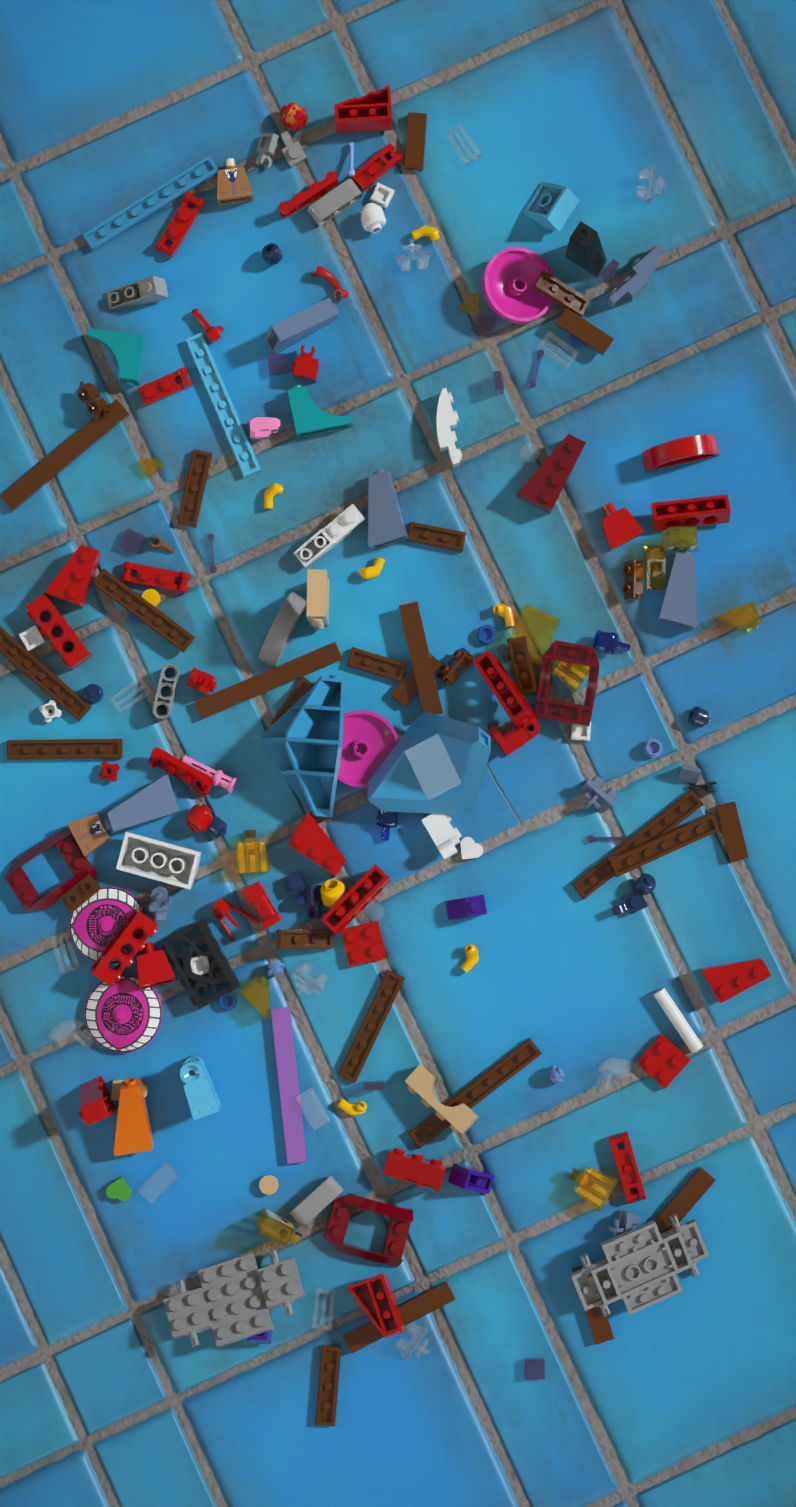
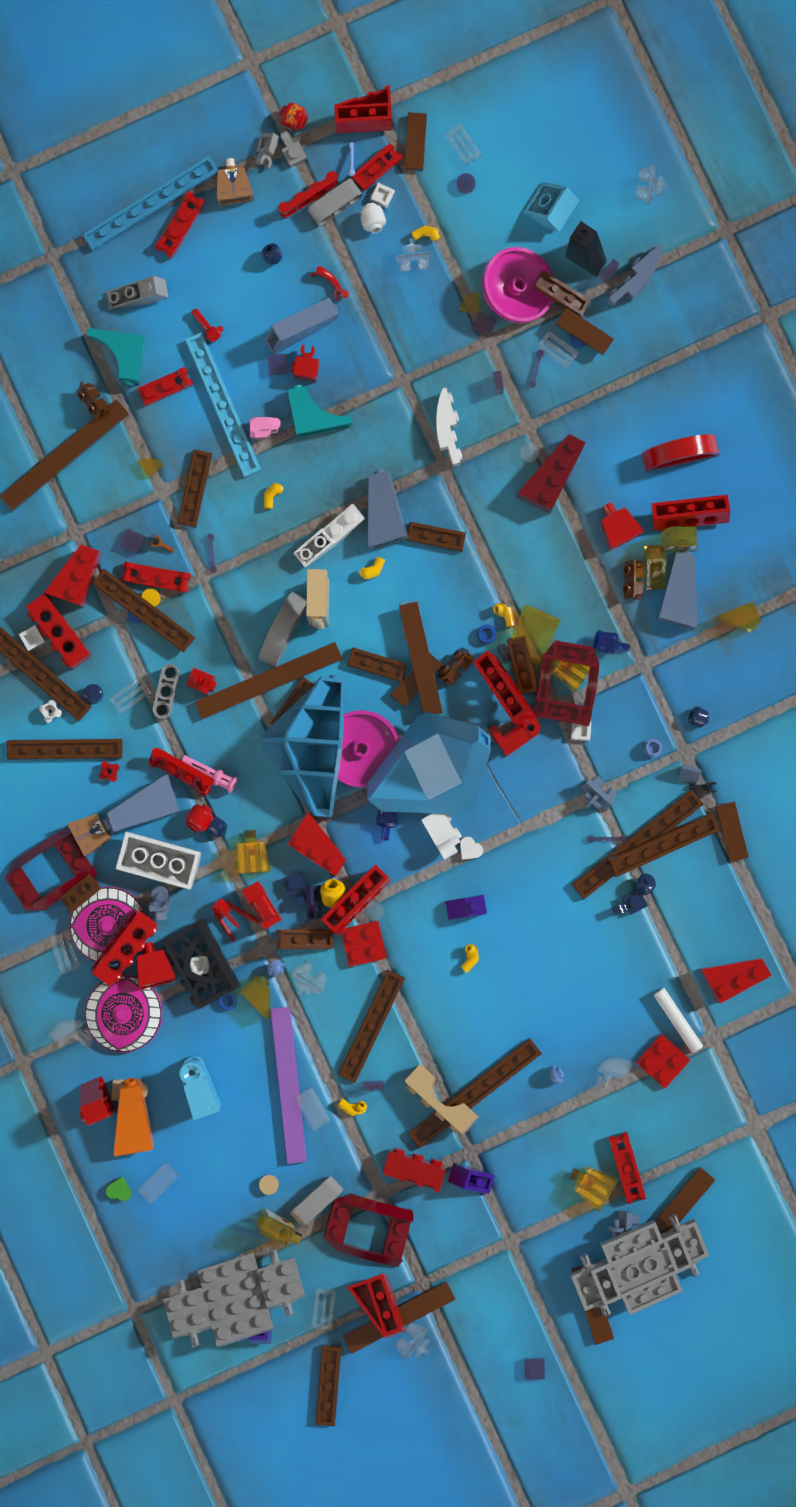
(465, 183): none -> clear purple tile

